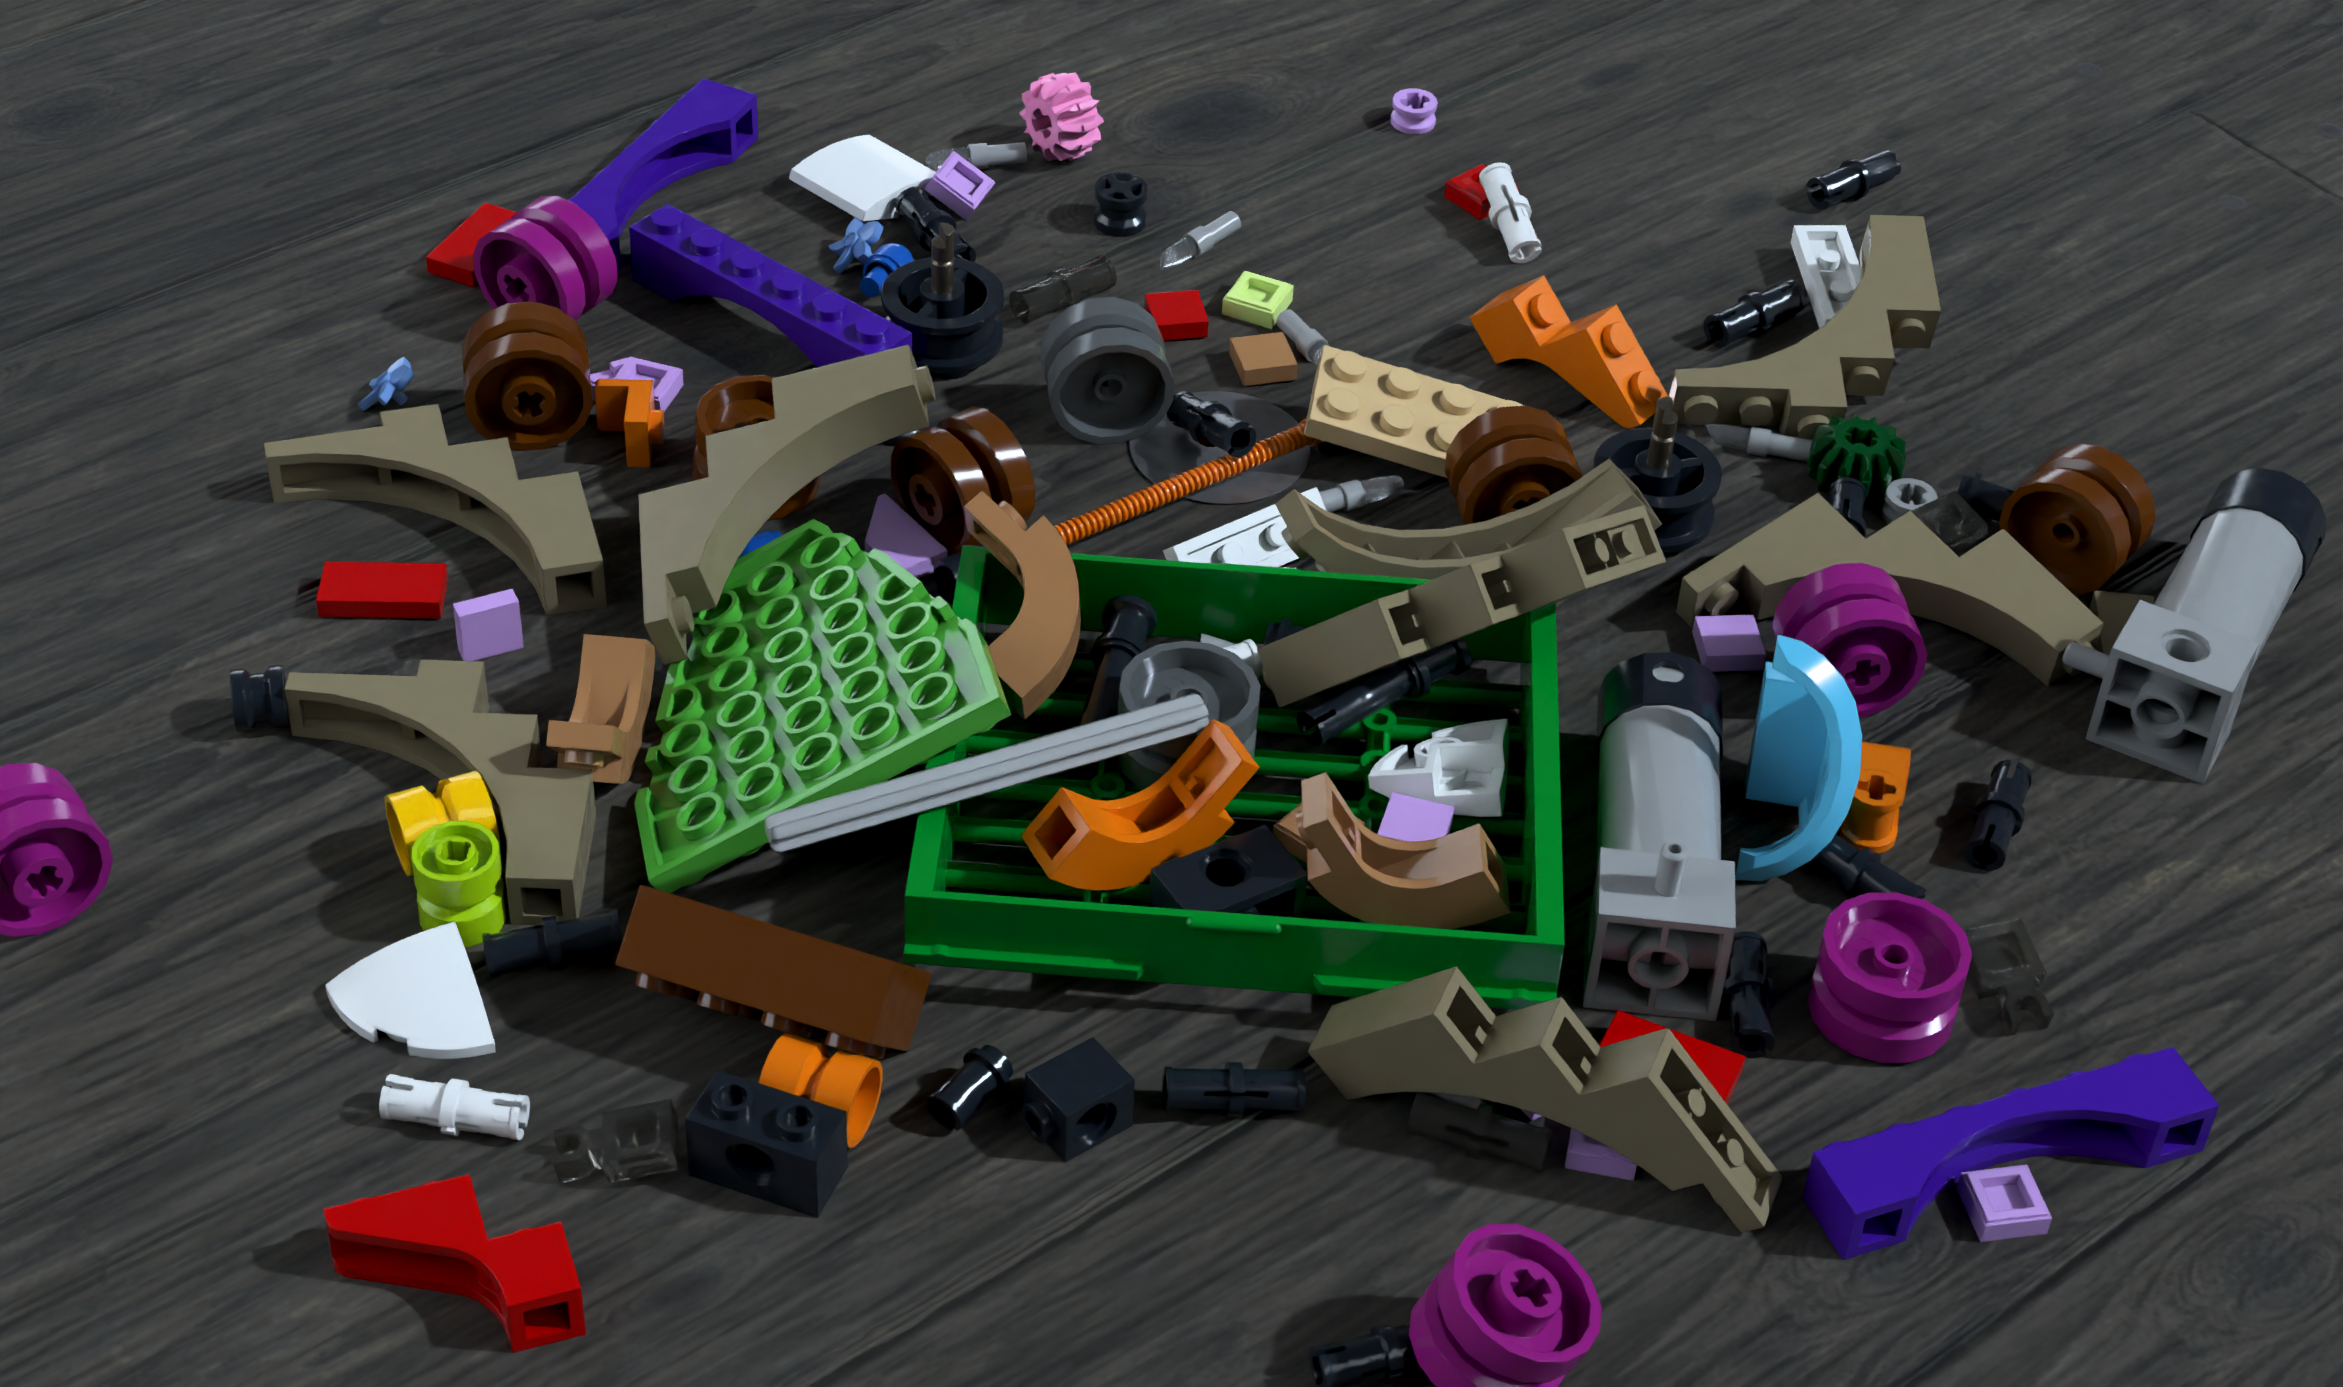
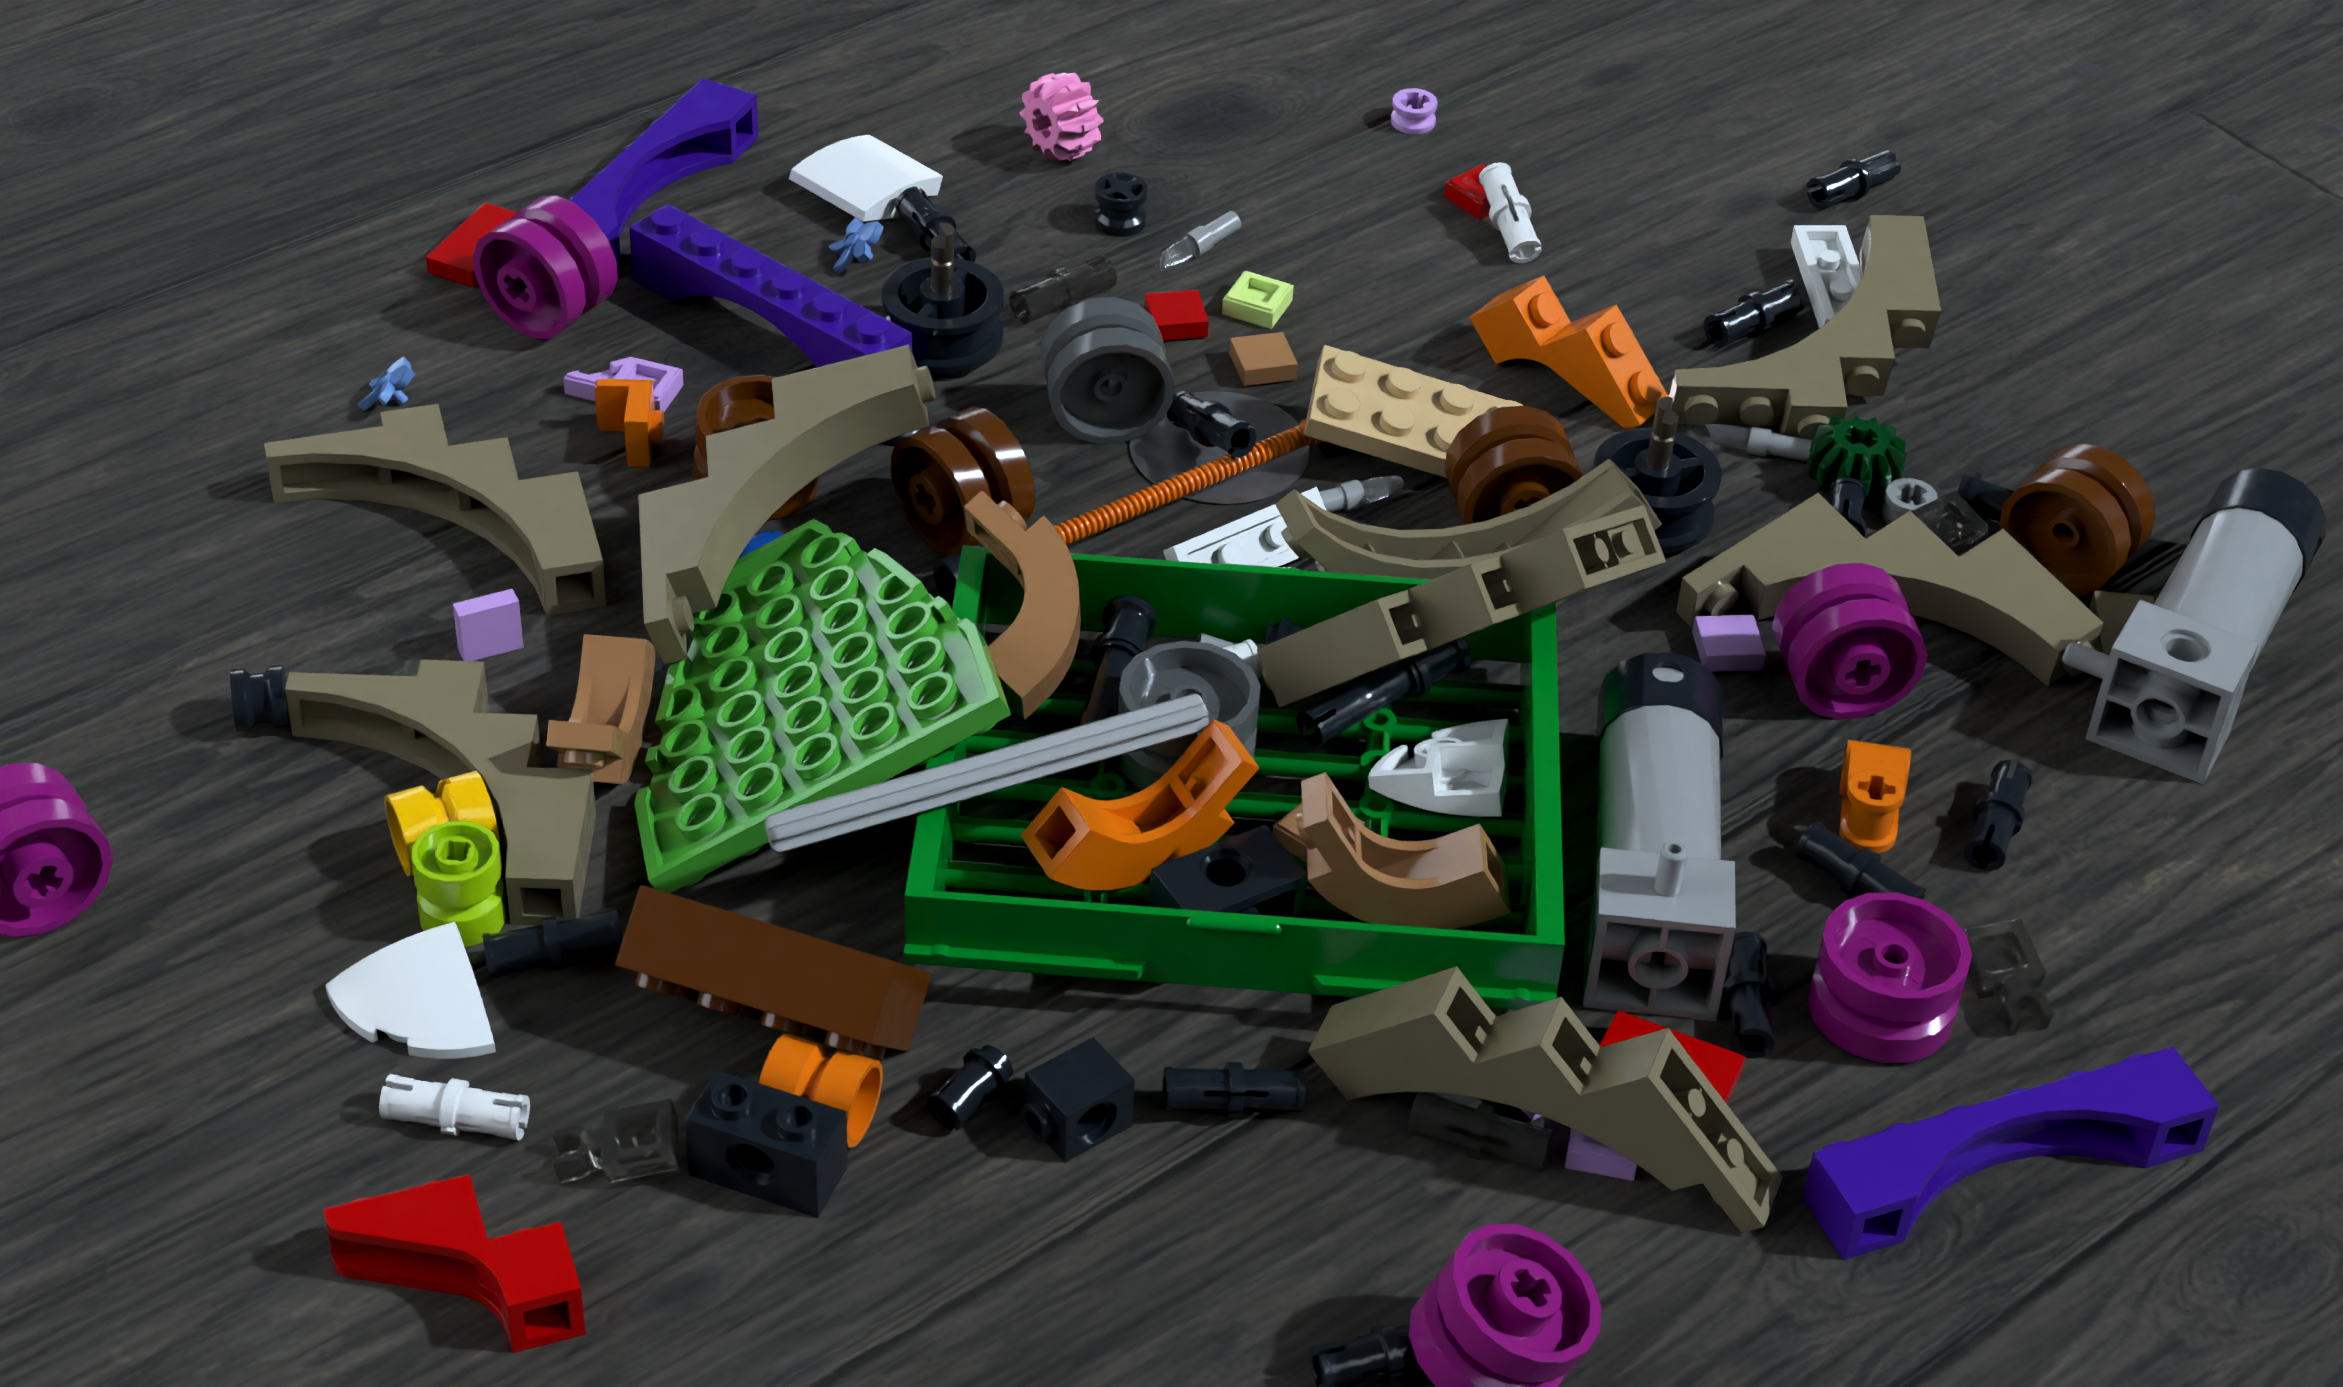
(382, 590): red tile -> none
(527, 375): reddish brown wheel -> none
(881, 265): blue cylinder -> none
(902, 538): lavender tile -> none
(959, 185): lavender tile -> none
(982, 155): light grey piece -> none
(1307, 340): light grey piece -> none
(1415, 819): lavender tile -> none
(1801, 756): medium azure piece -> none
(2004, 1203): lavender tile -> none

